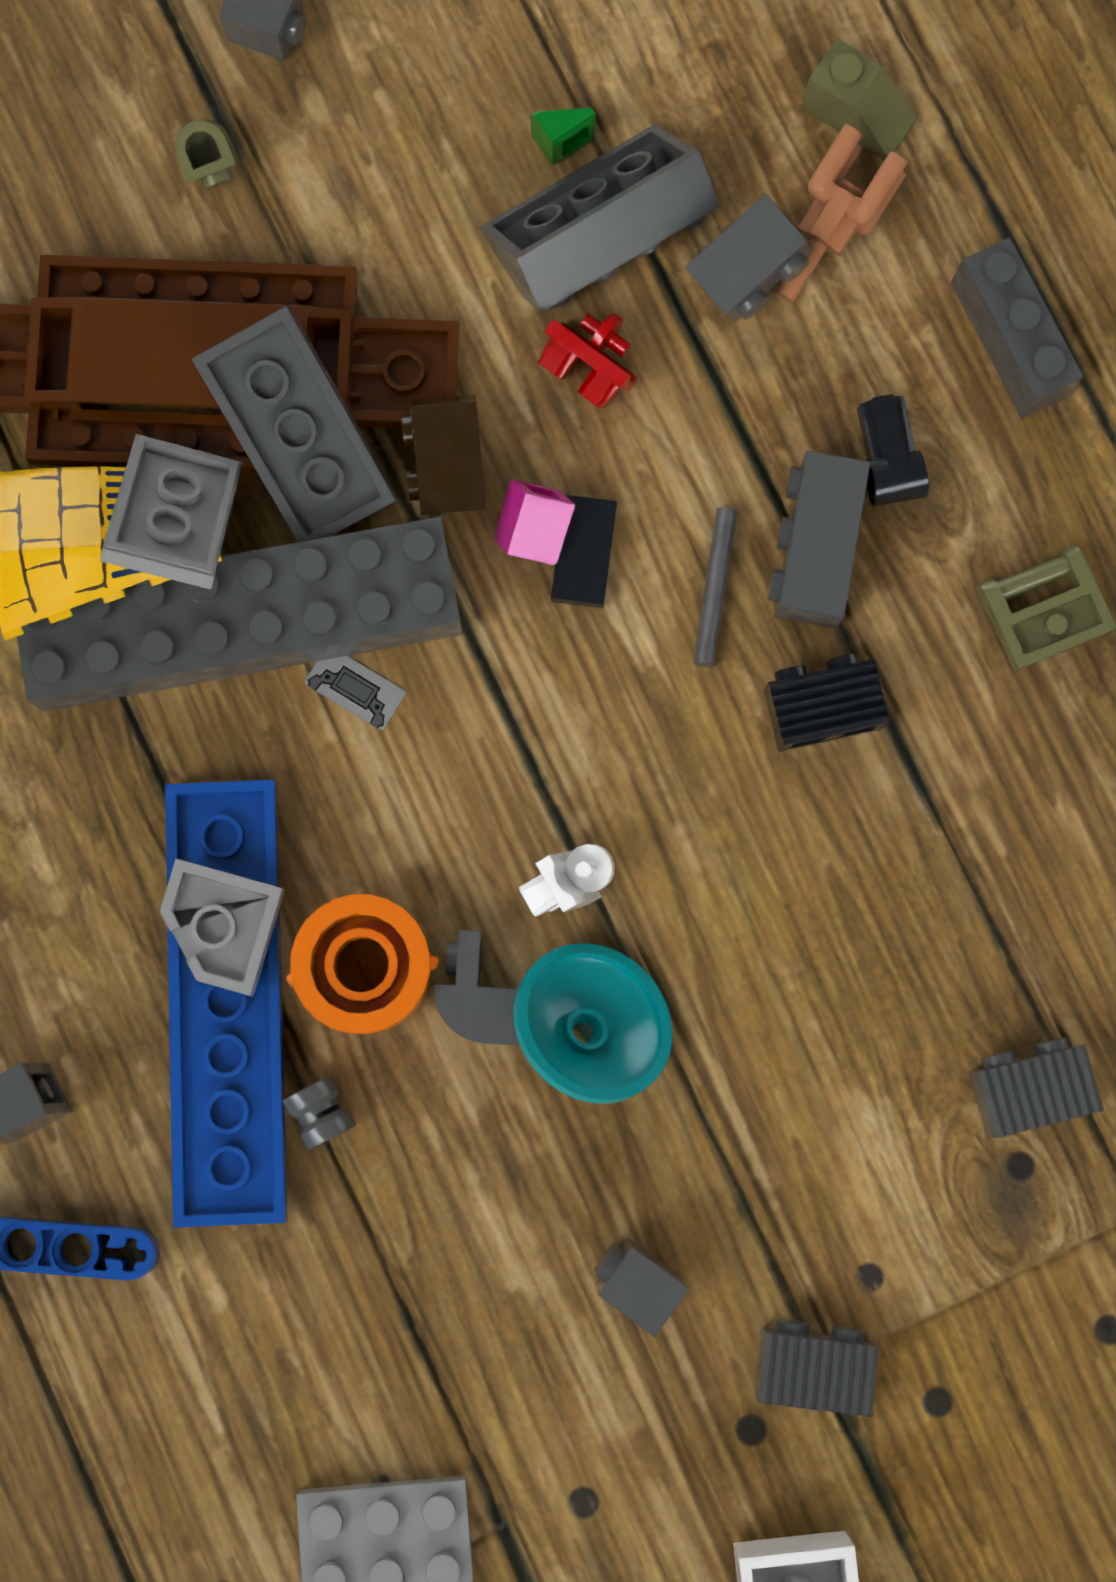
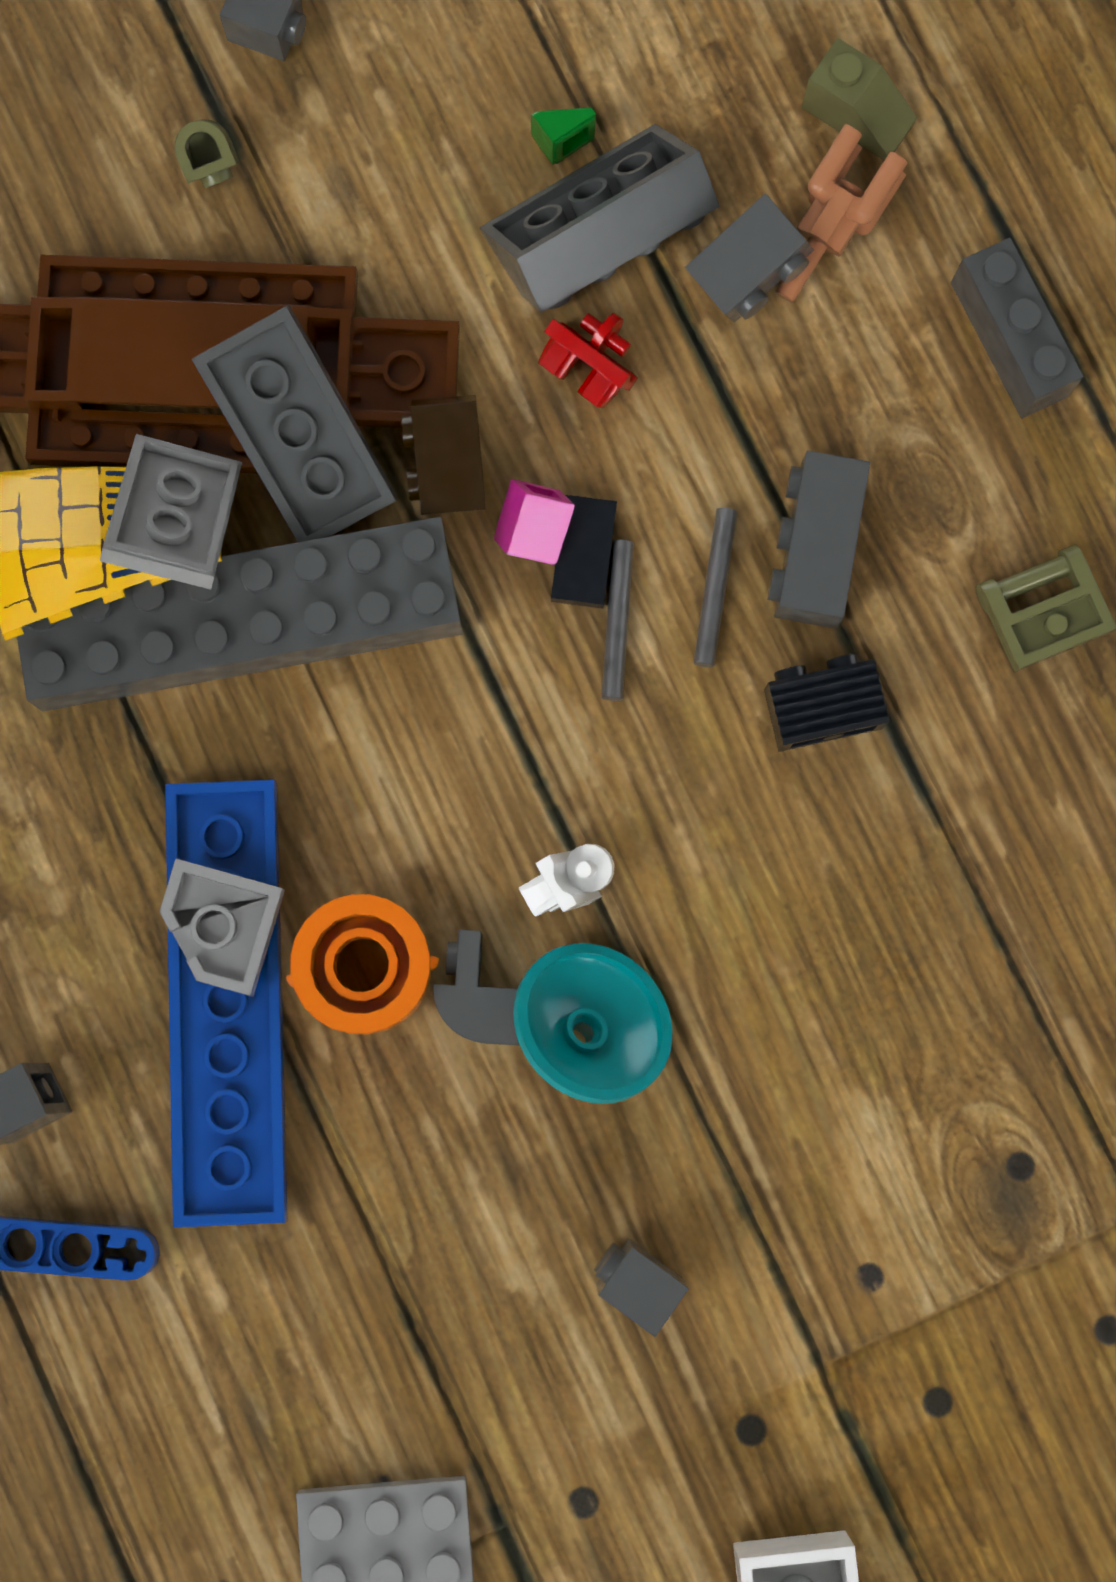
(312, 1101): dark grey wheel -> none
(356, 689): sticker -> none
(617, 620): none -> flat silver bar
(817, 1369): dark grey brick -> none
(895, 468): black piece -> none
(1035, 1089): dark grey brick -> none

